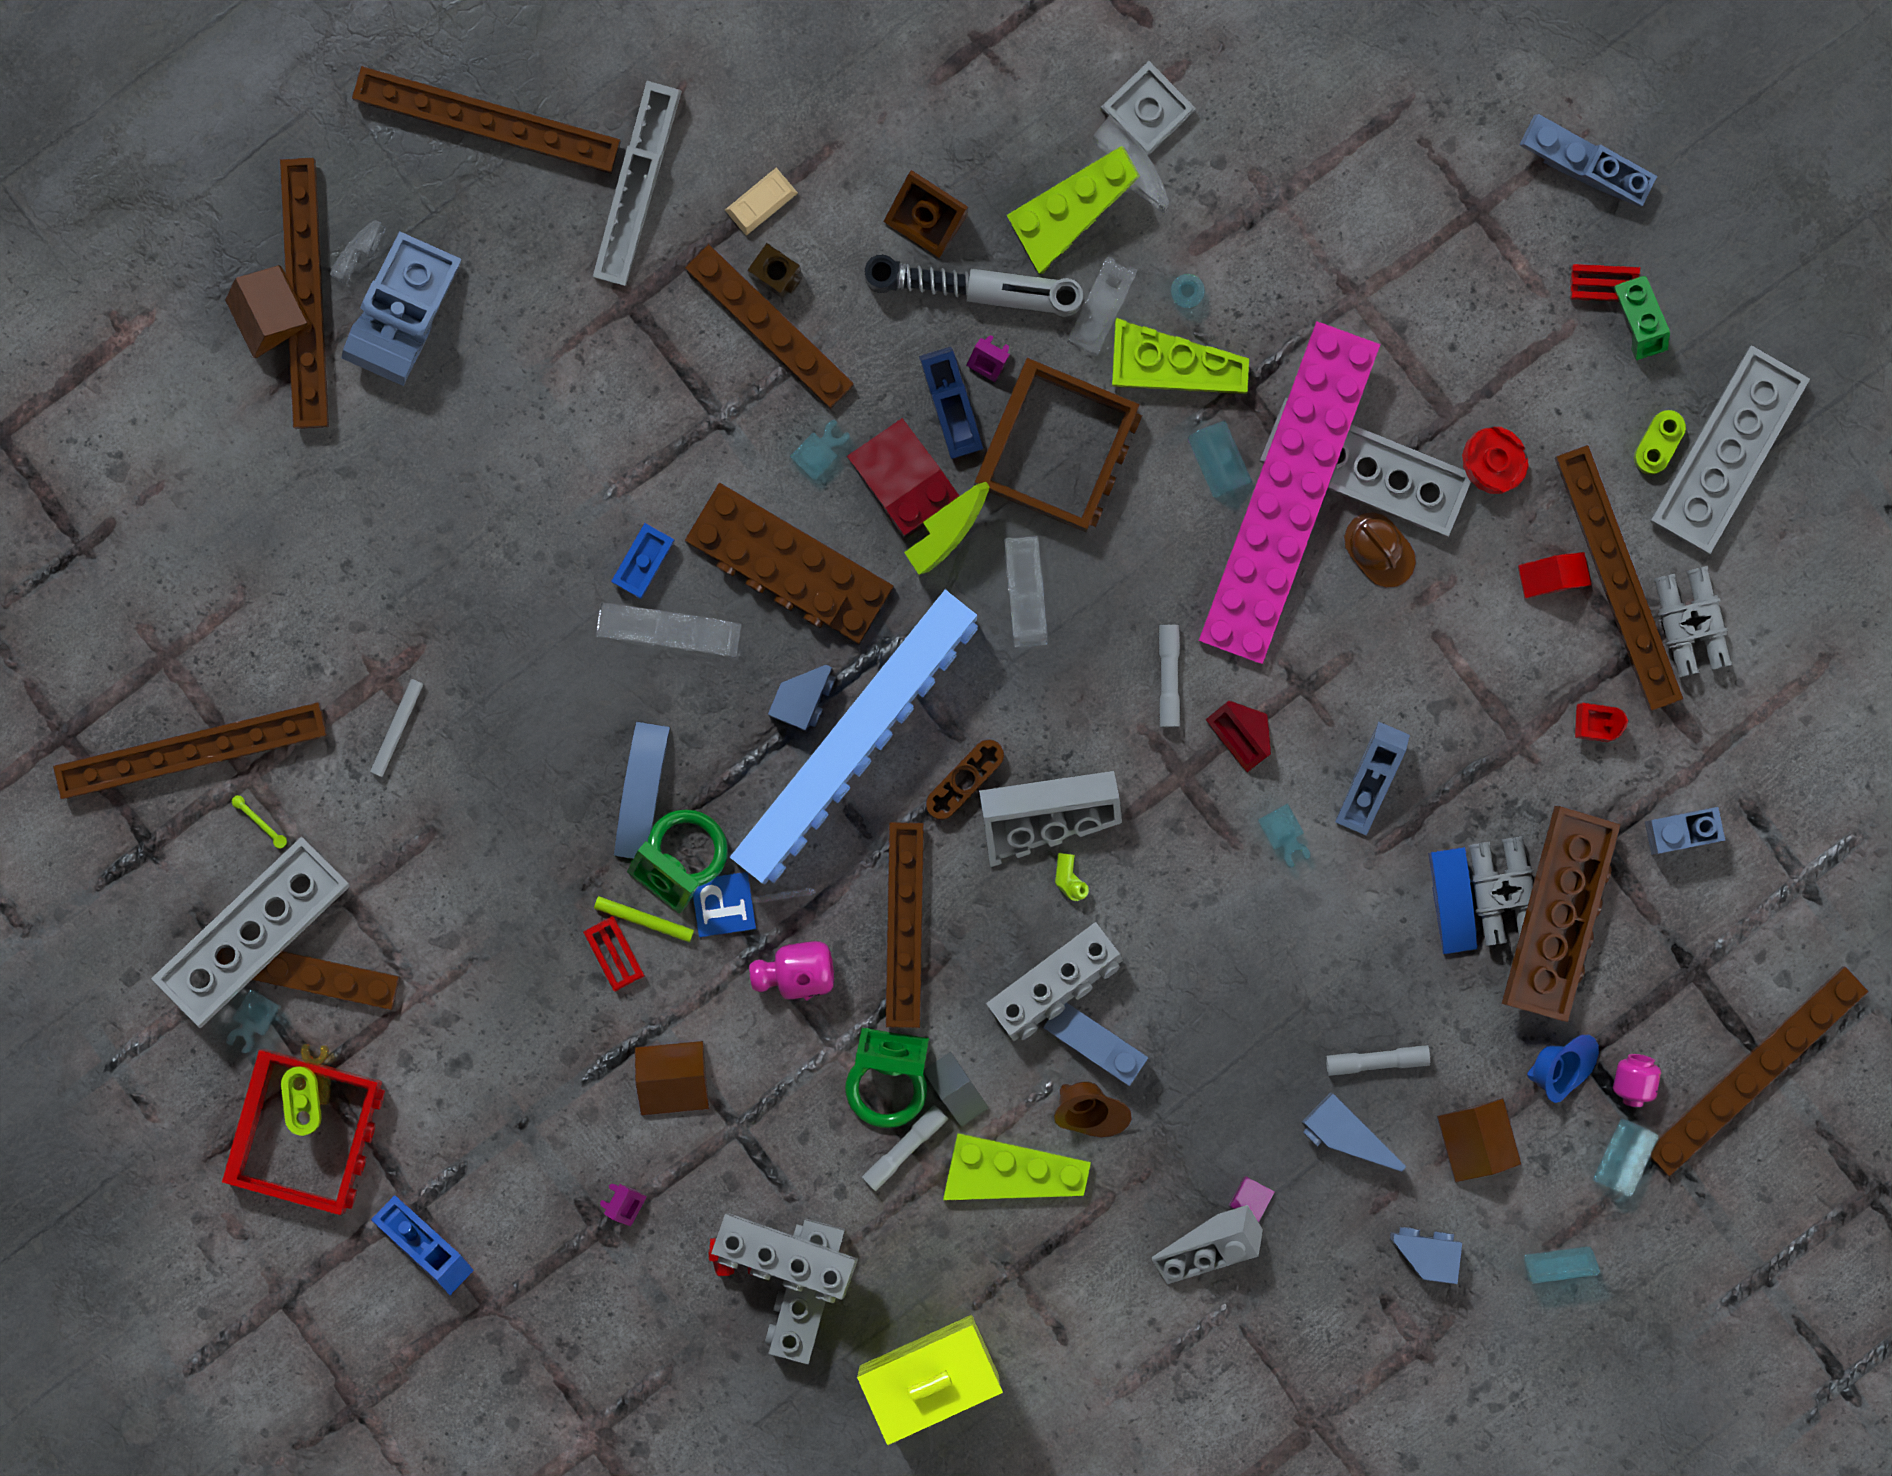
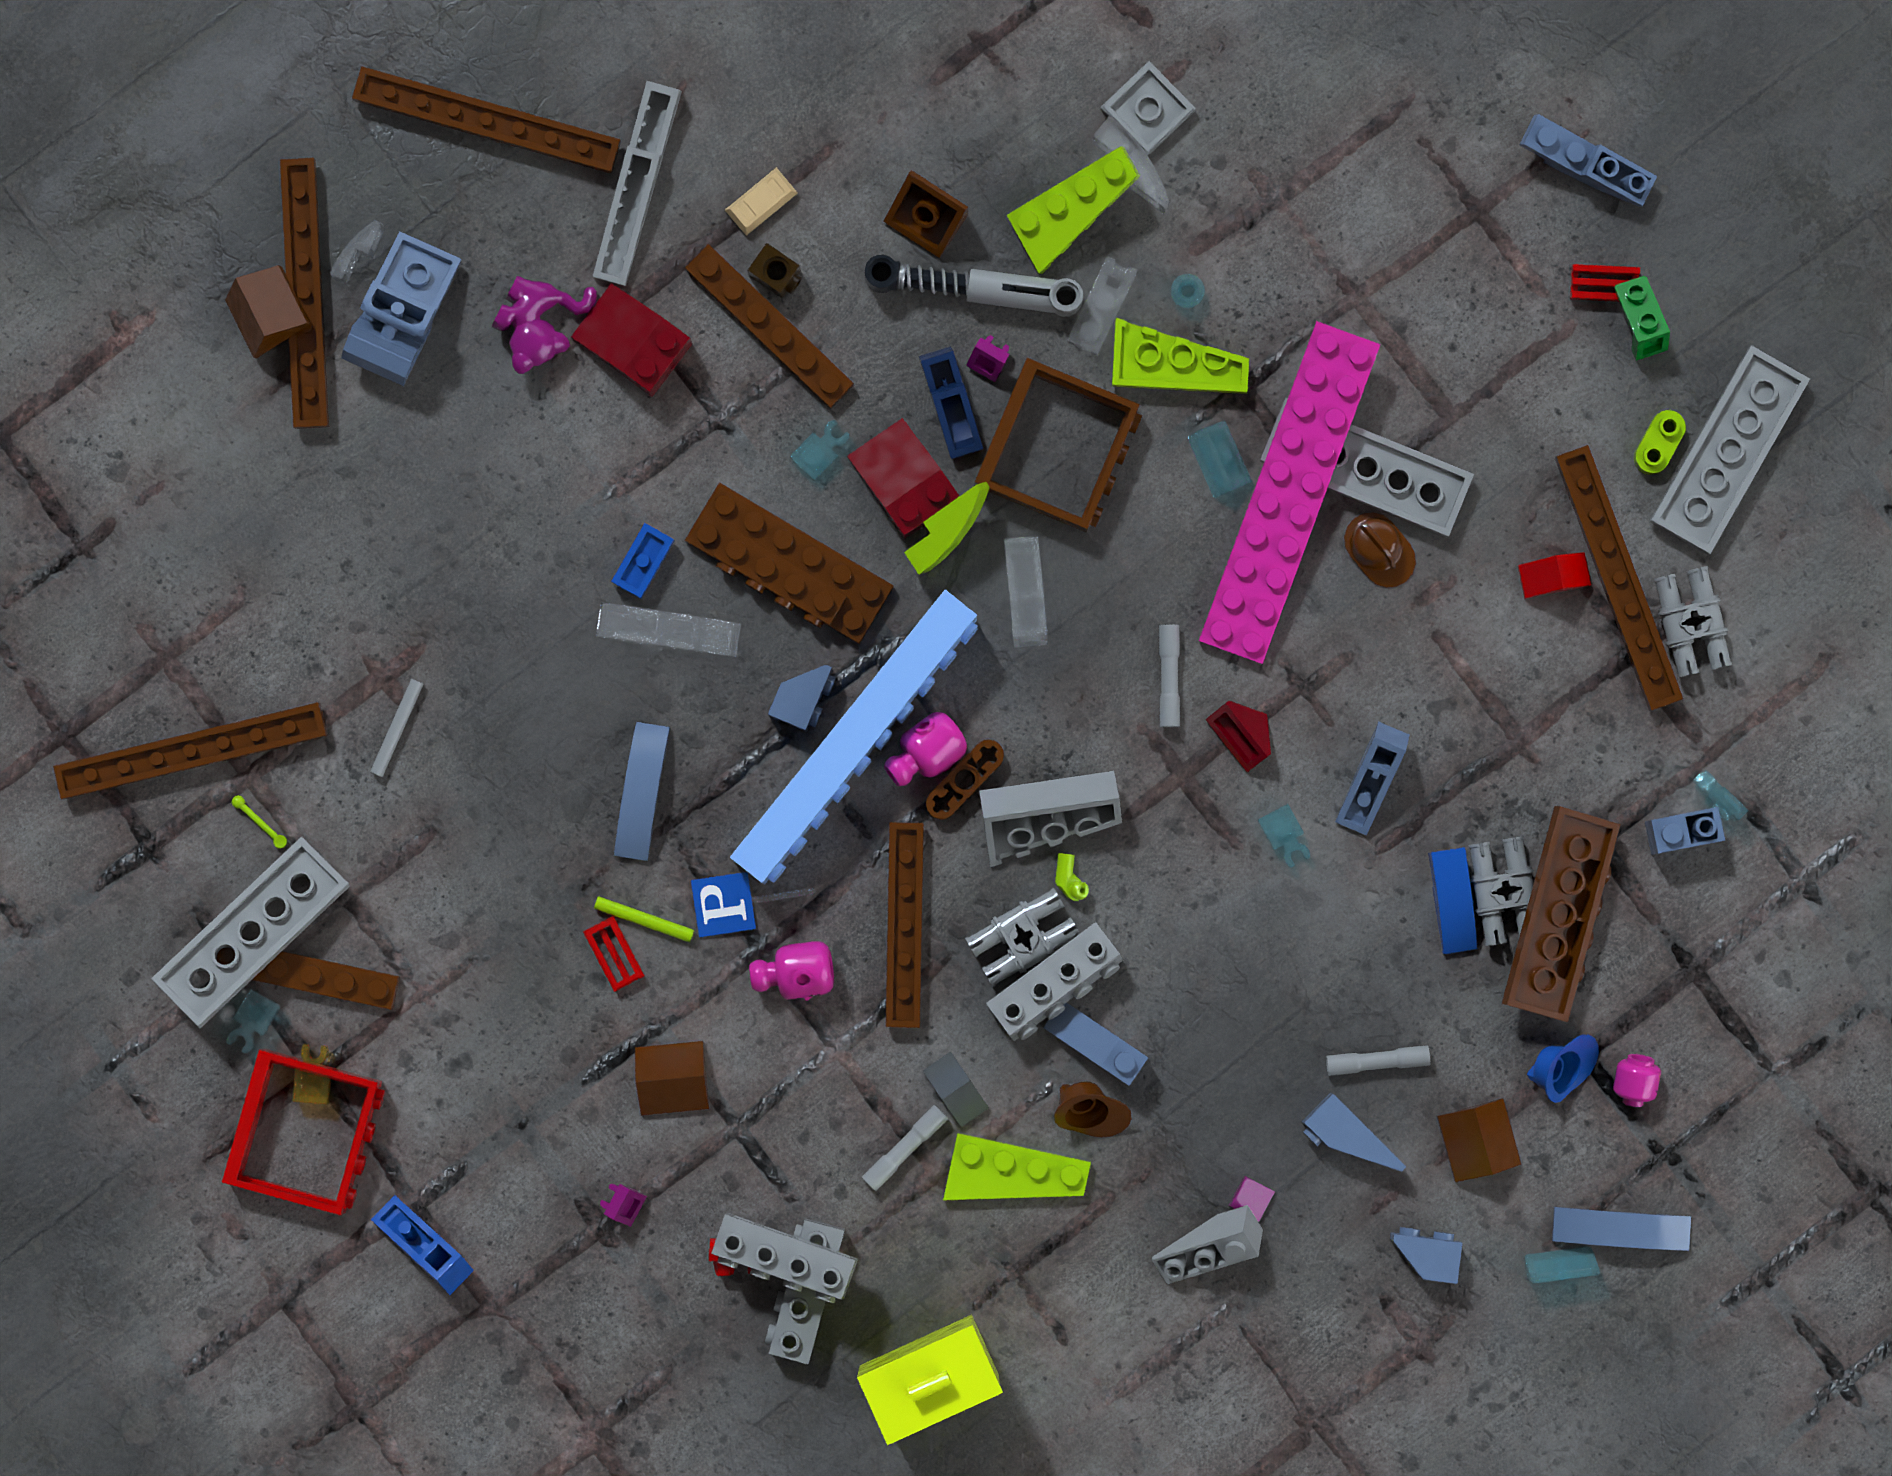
(301, 1100): lime plate -> none
(535, 339): none -> magenta animal
(632, 339): none -> dark red slope
(664, 873): green tile -> none
(893, 1056): green tile -> none
(927, 748): none -> dark pink piece
(1004, 931): none -> light grey pin
(1495, 460): red tile -> none
(1599, 722): red plate -> none
(1621, 1229): none -> sand blue slope
(1626, 1157): clear light blue slope -> none
(1728, 805): none -> clear light blue plate
(1757, 1070): reddish brown plate -> none

